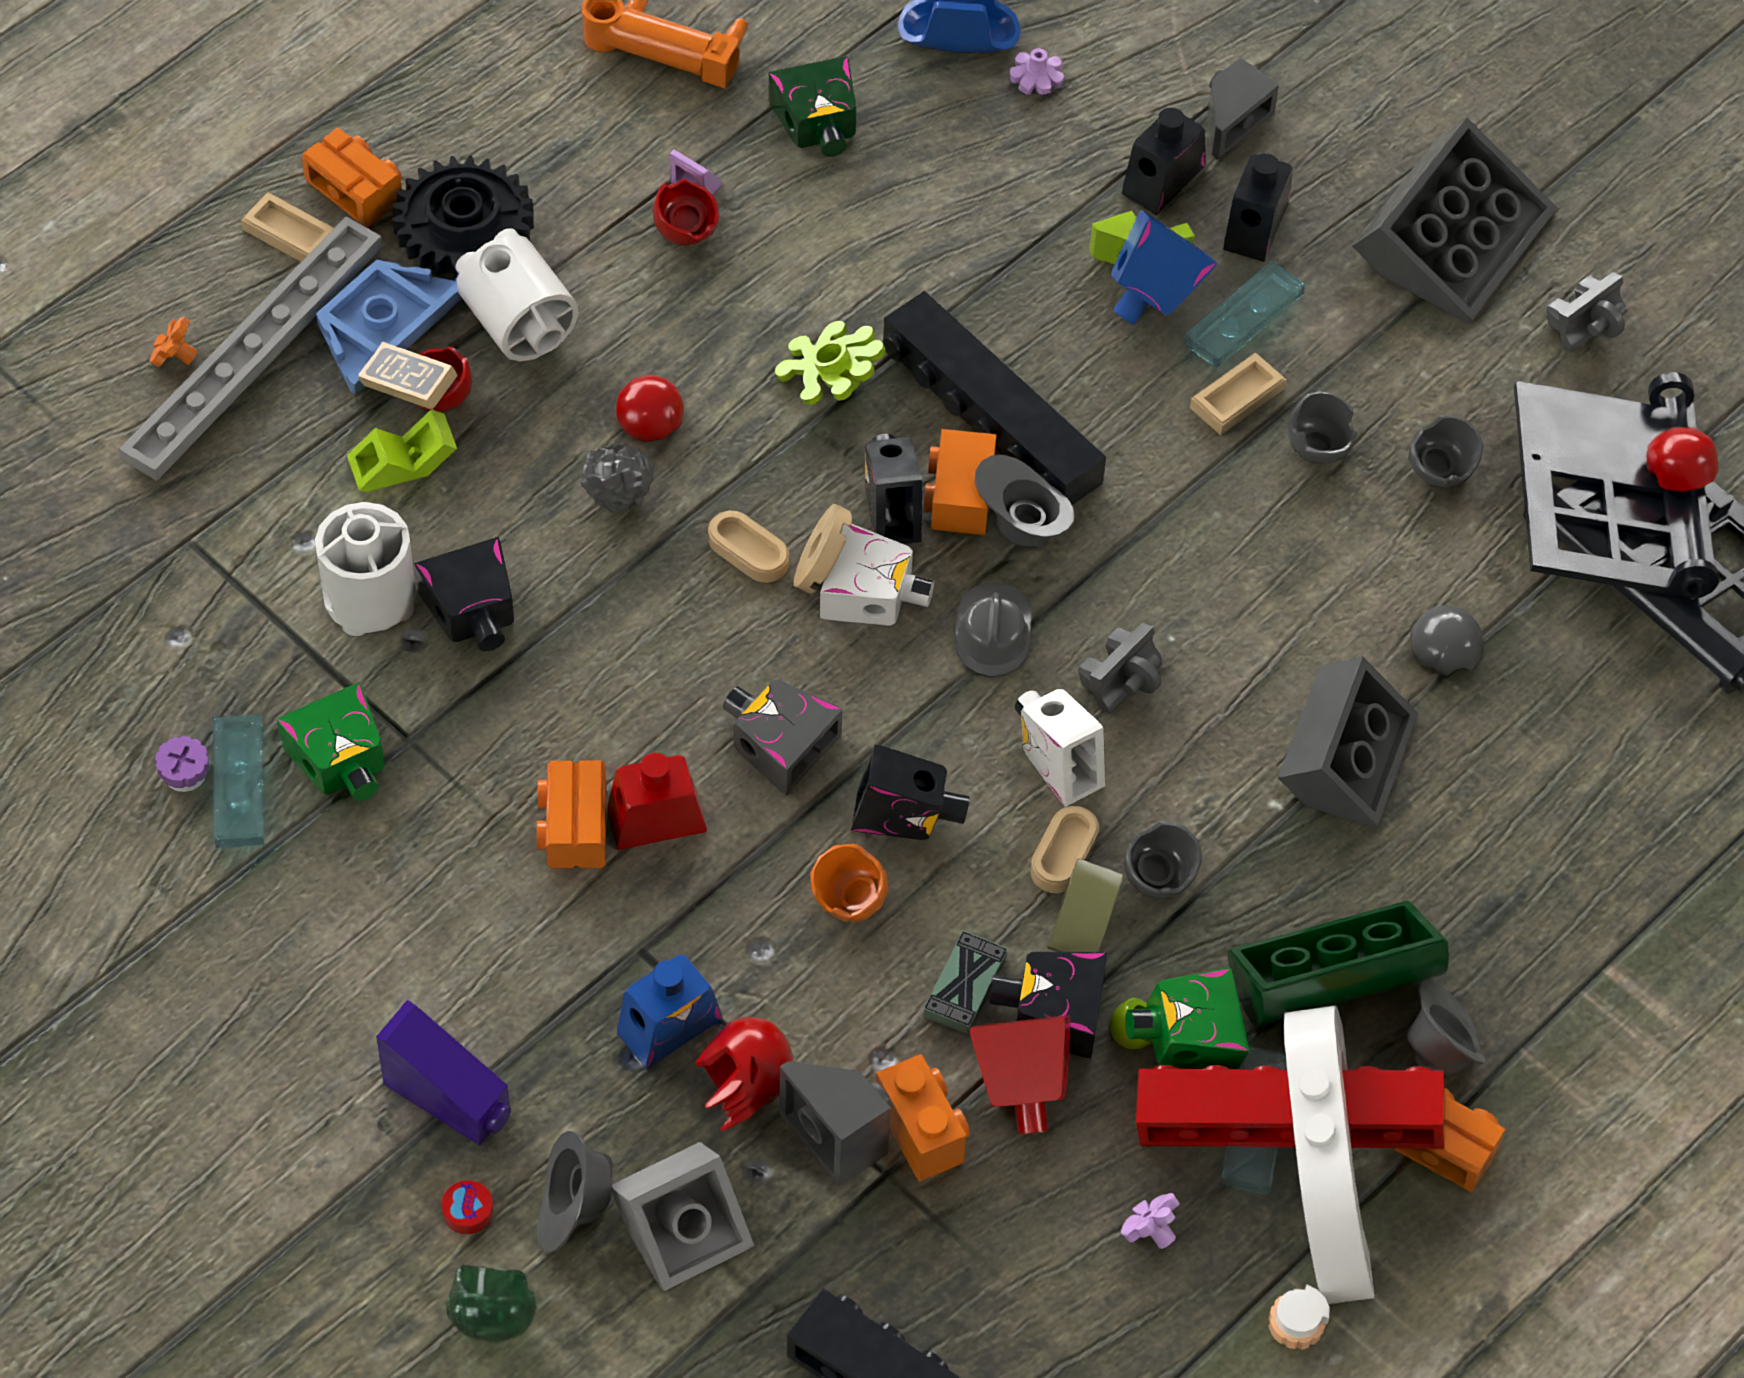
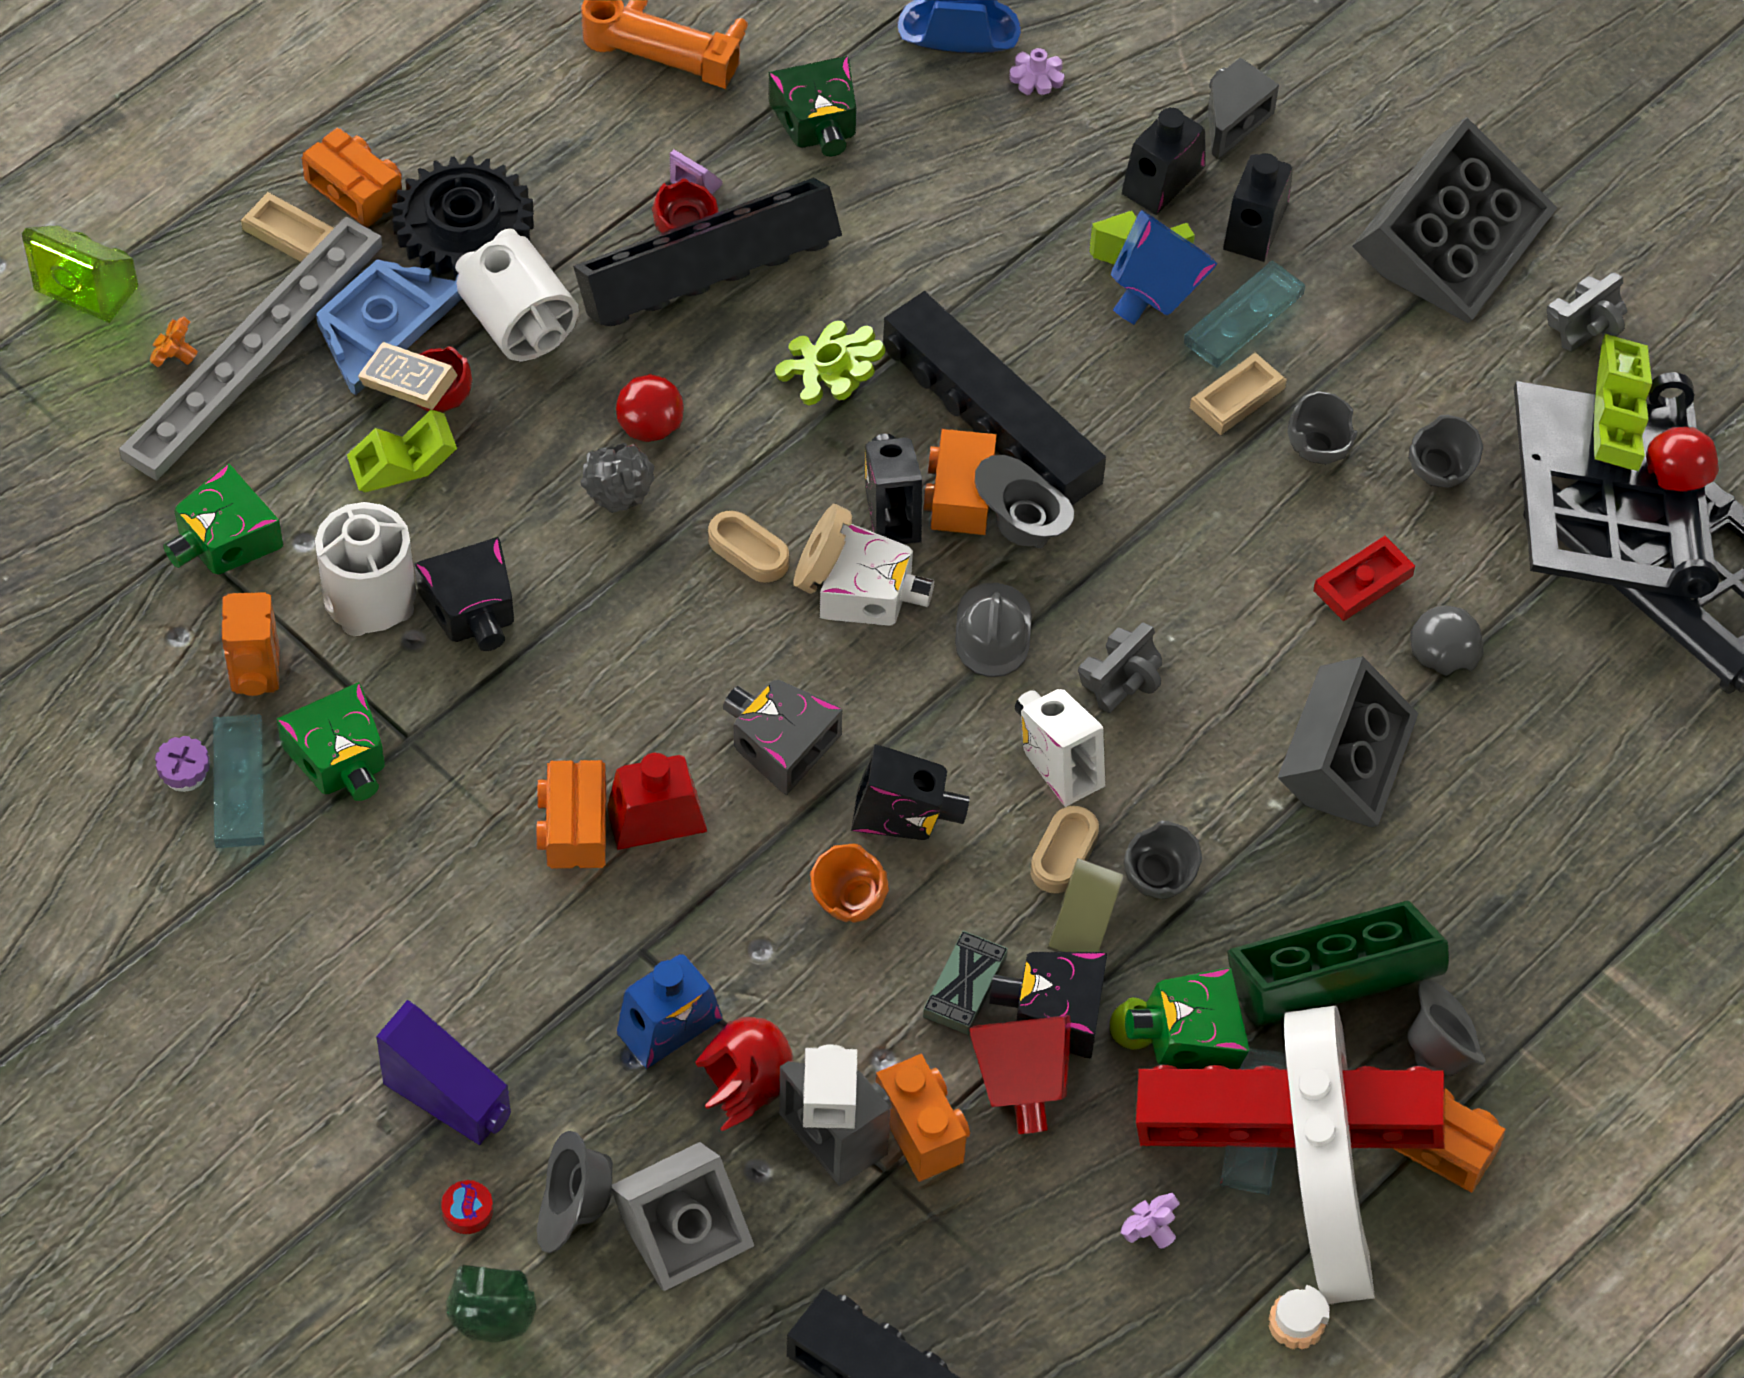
(79, 270): none -> clear neon green slope
(223, 525): none -> green torso
(250, 643): none -> orange brick
(707, 252): none -> black brick
(830, 1087): none -> white brick
(1364, 578): none -> red plate
(1621, 402): none -> lime slope

